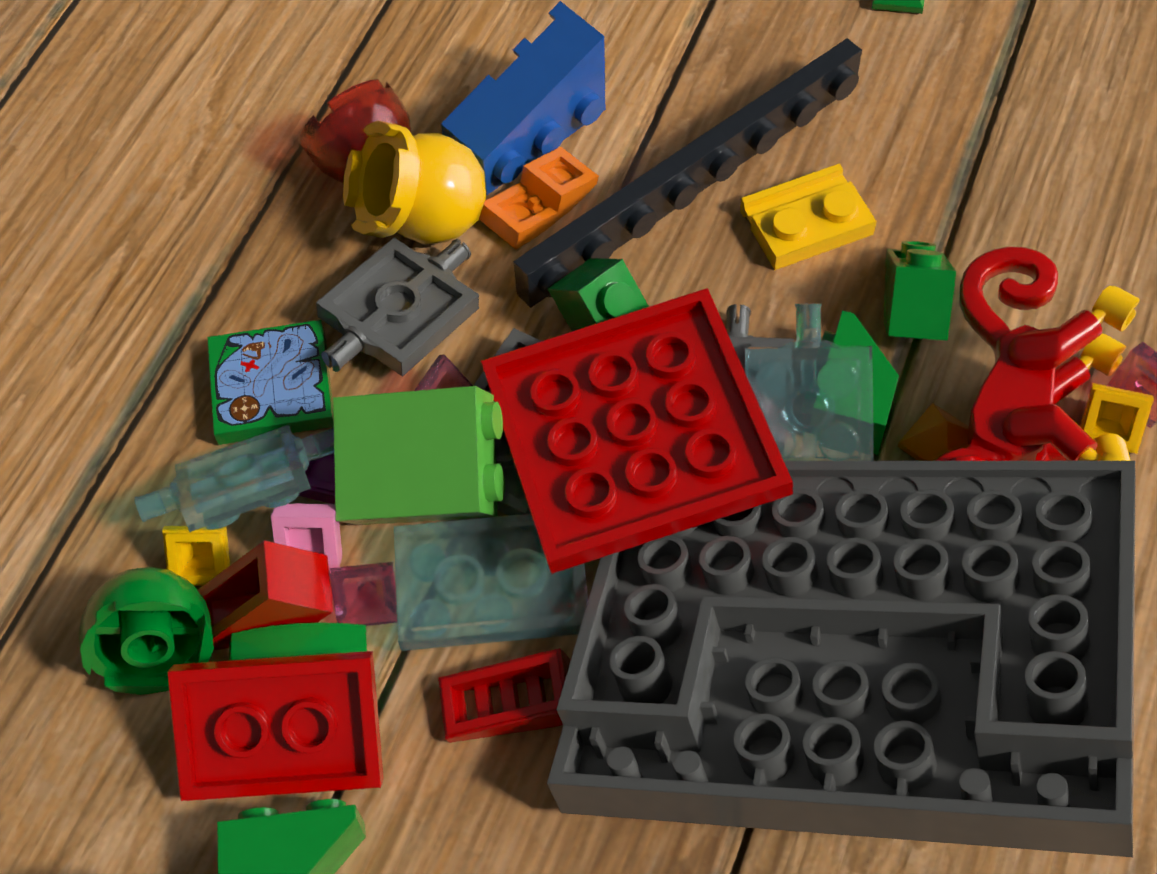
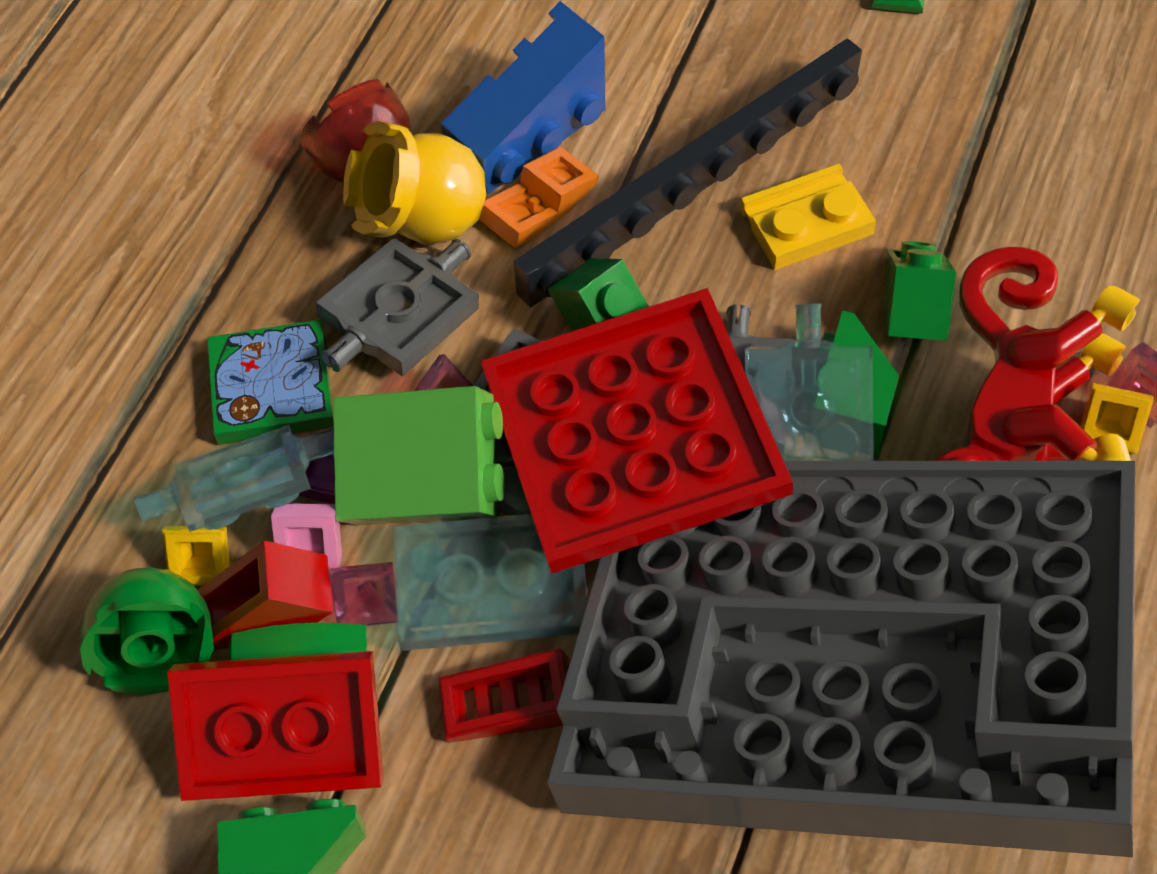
(934, 435): orange slope -> none

